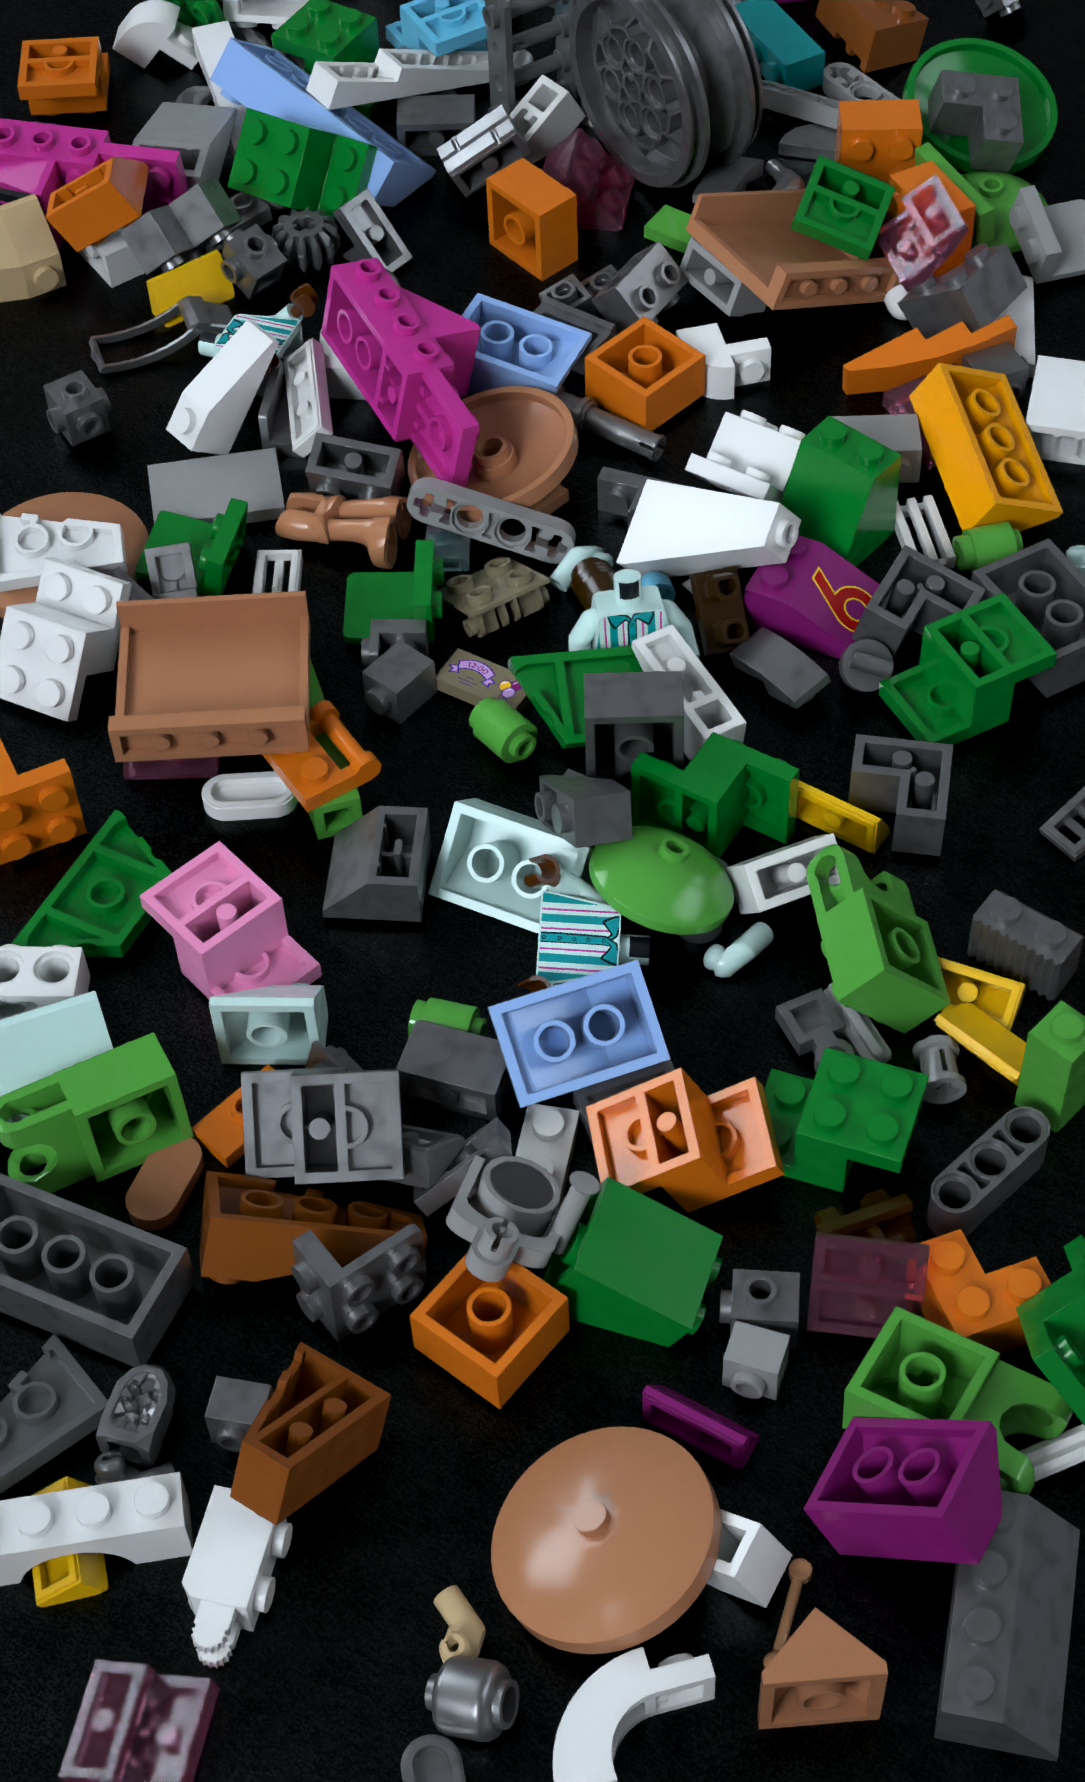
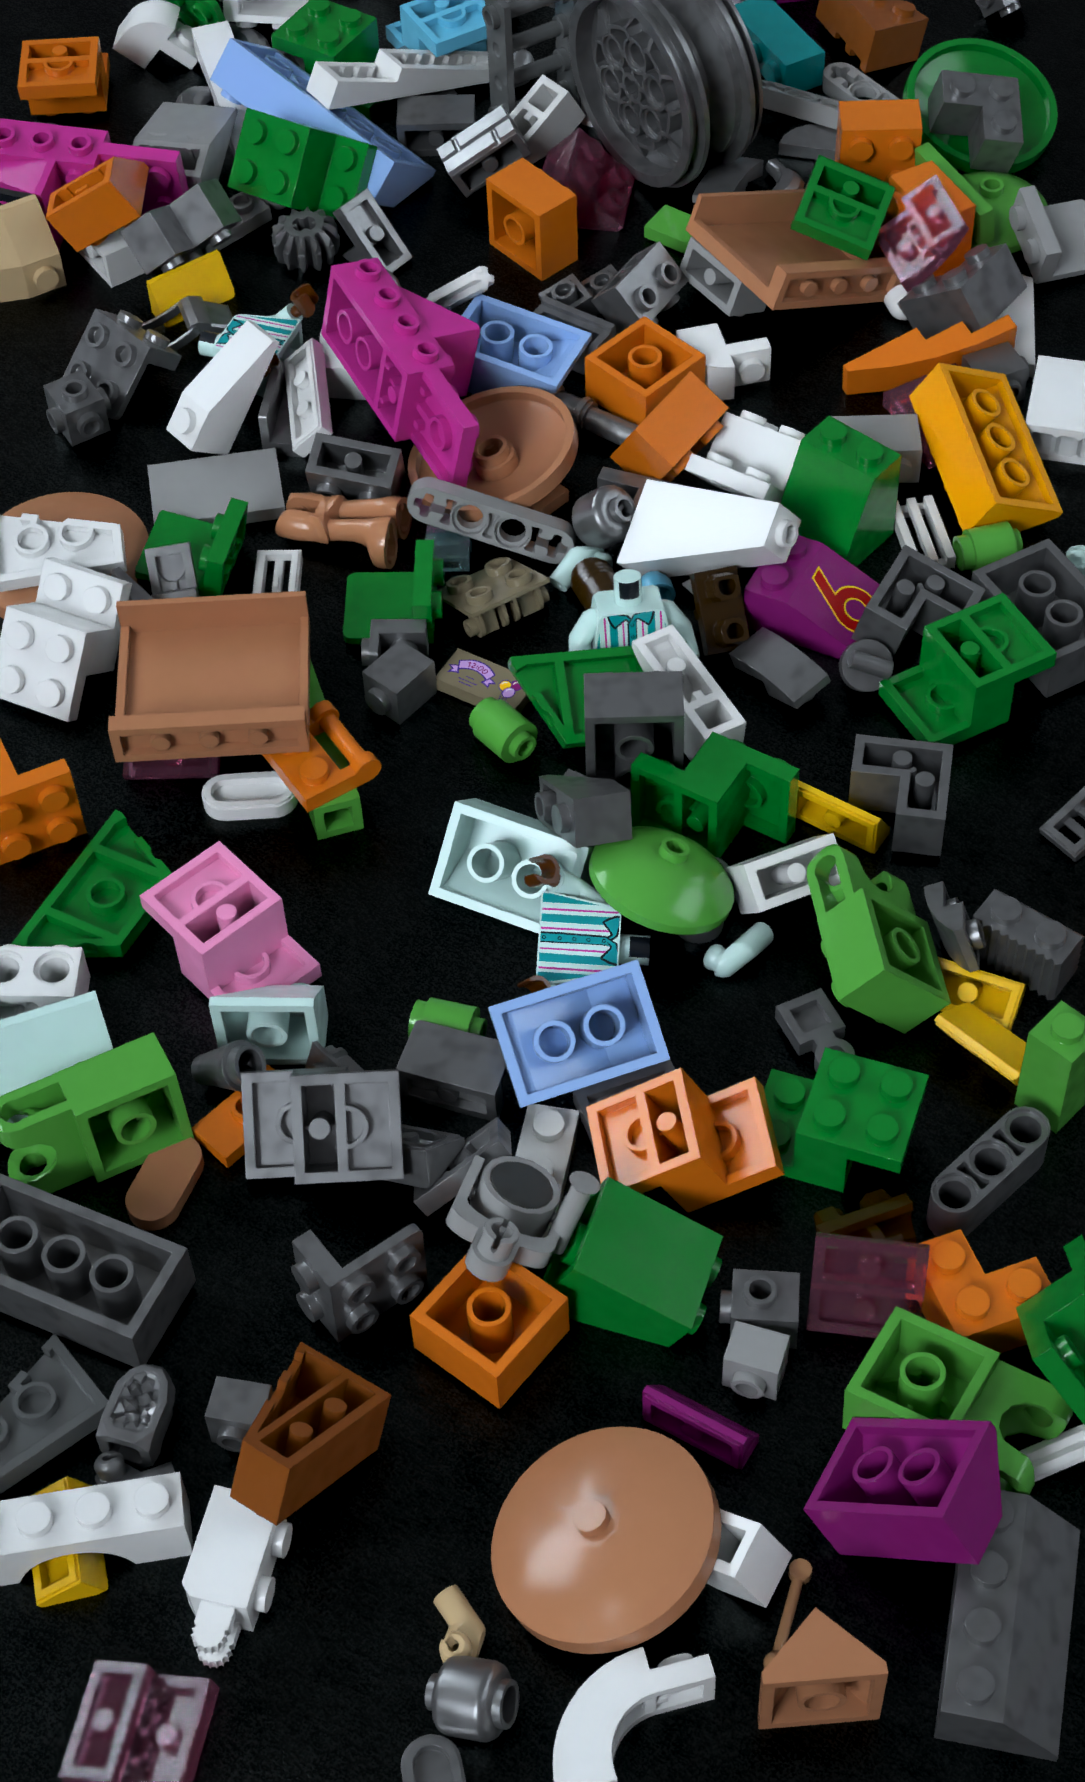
(116, 355): none -> flat silver bracket
(225, 1064): none -> flat silver cone
(252, 260): flat silver brick -> none
(252, 1227): dark orange wedge -> none
(380, 866): flat silver slope -> none
(462, 288): none -> white axle
(603, 516): none -> flat silver head
(672, 431): none -> orange brick
(860, 1032): light grey axle -> none
(941, 1068): light grey bush -> none
(958, 933): none -> flat silver slope

